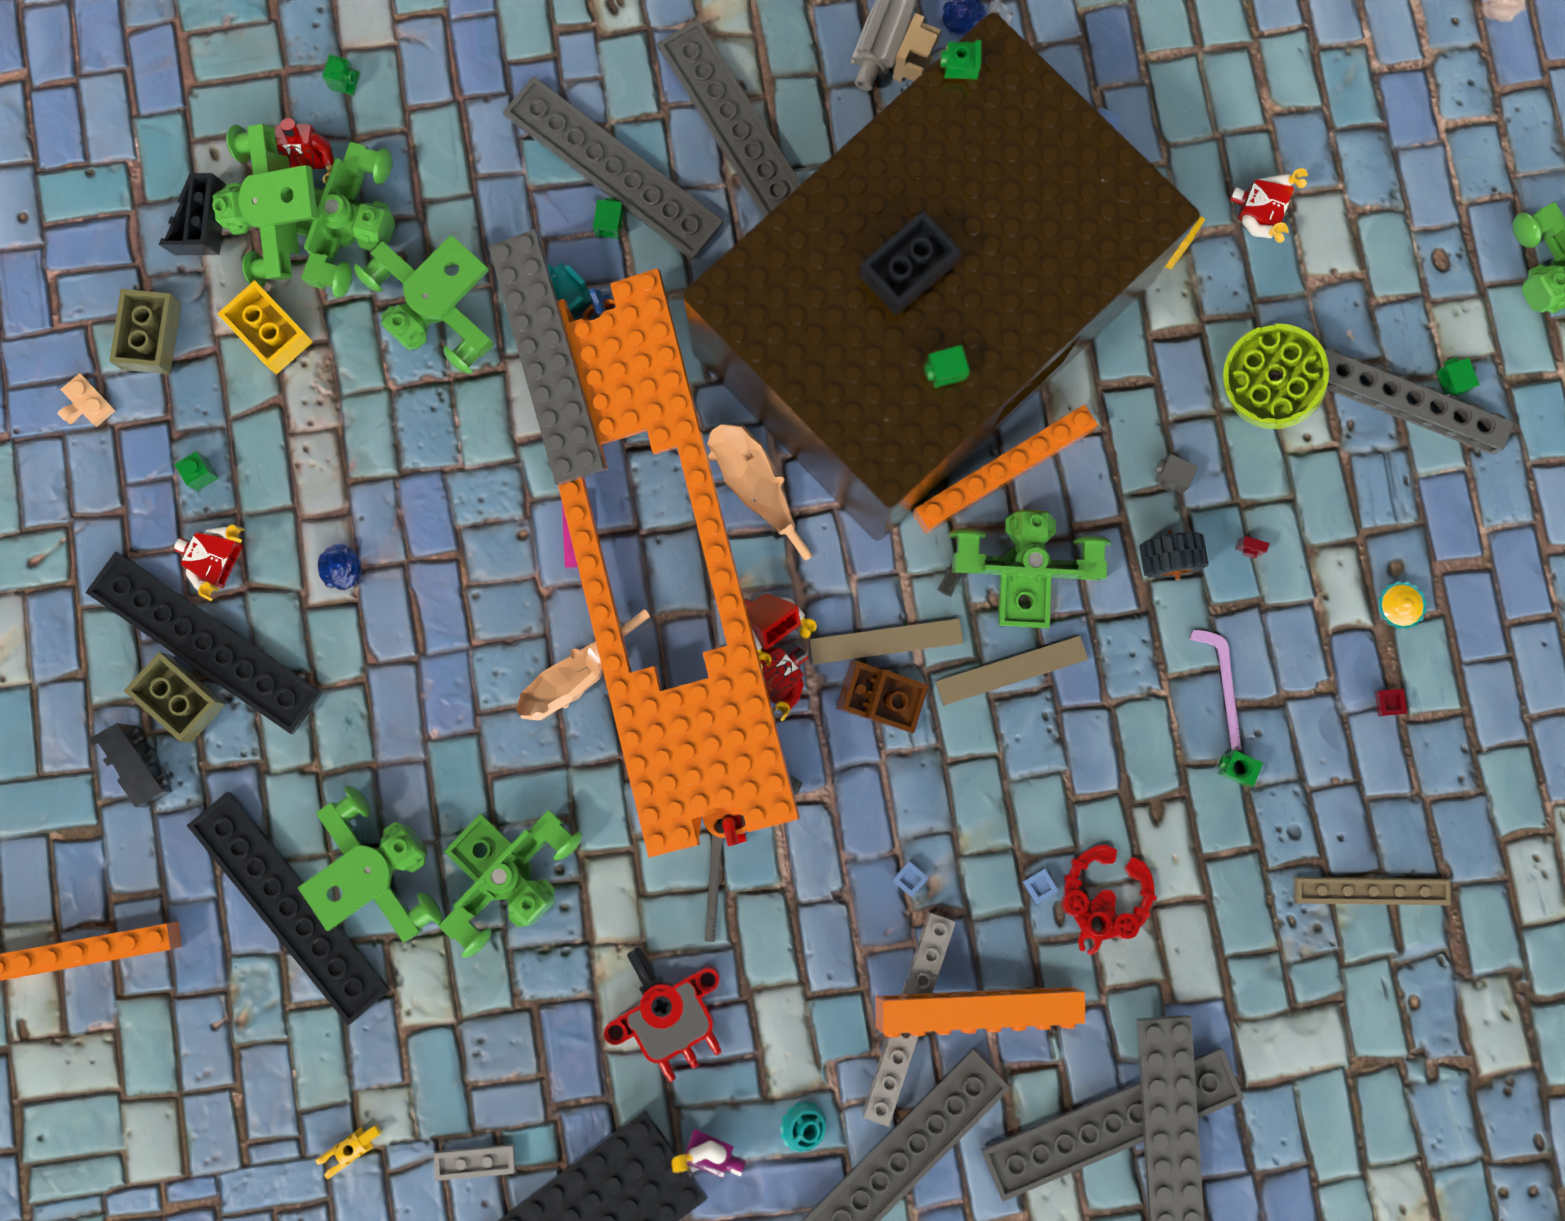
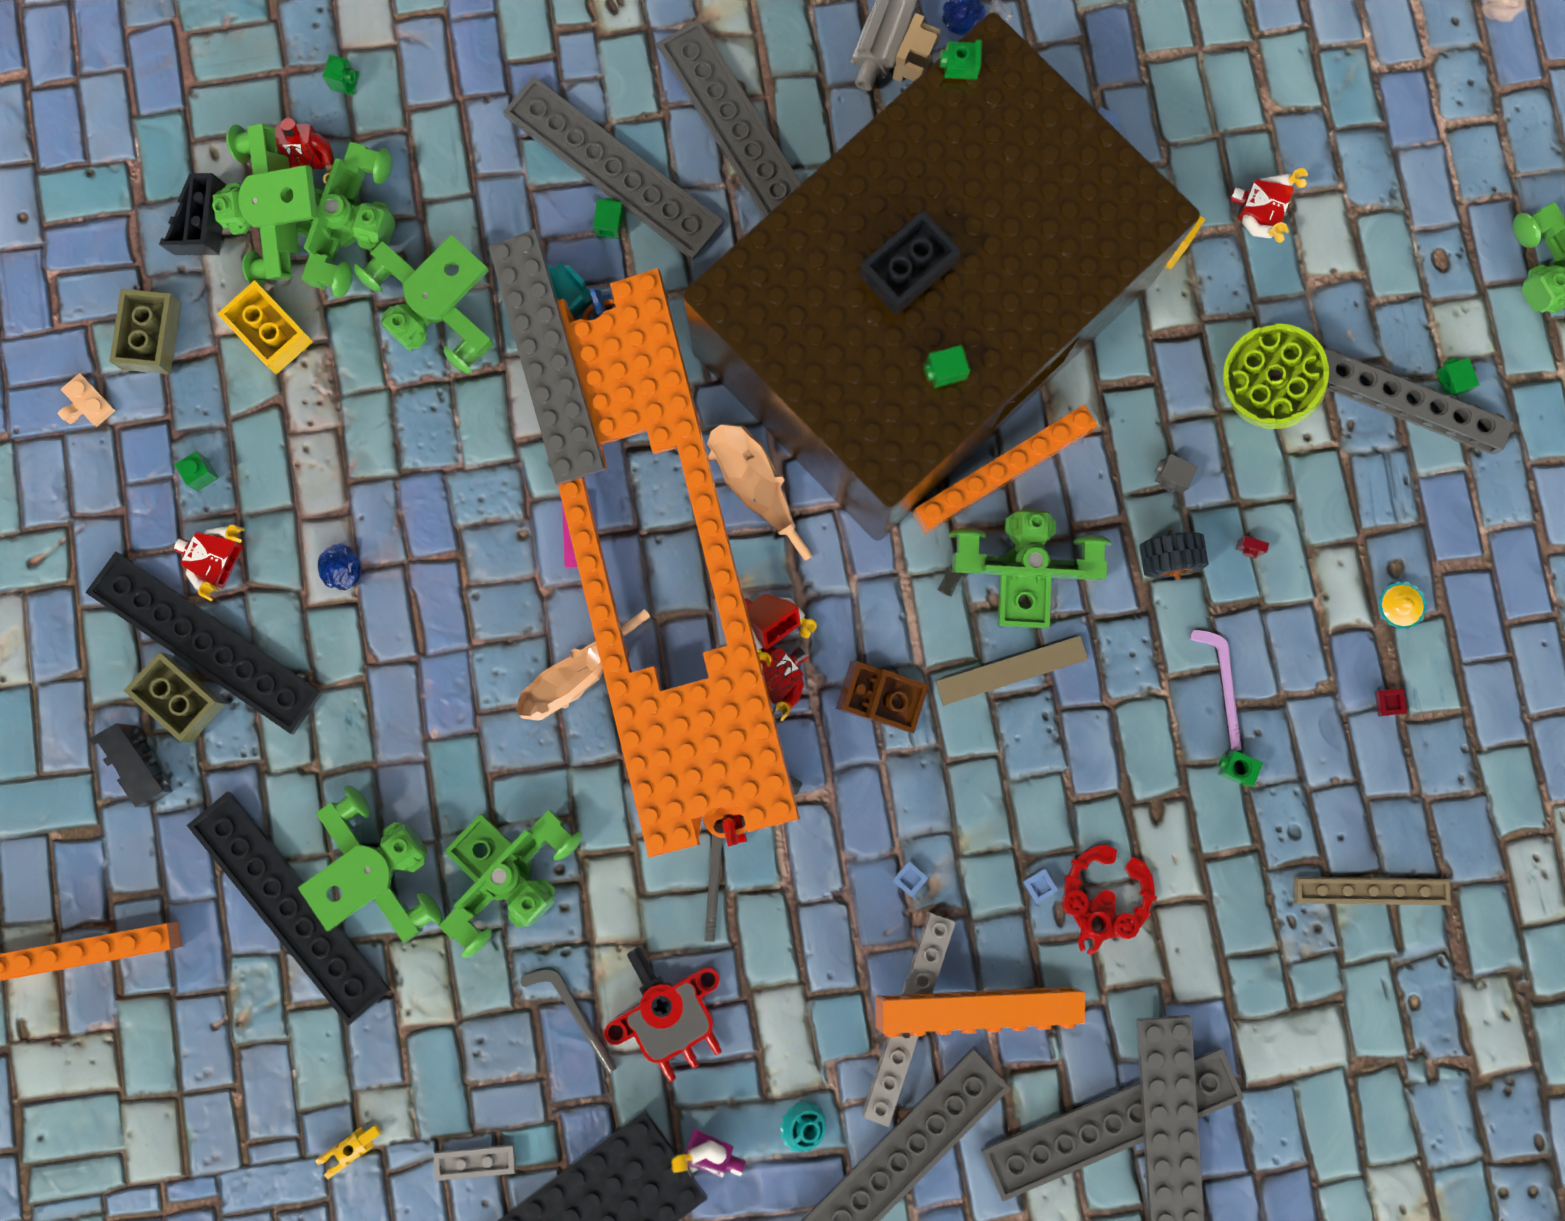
(561, 987): none -> dark grey piece
(886, 641): dark tan tile -> none

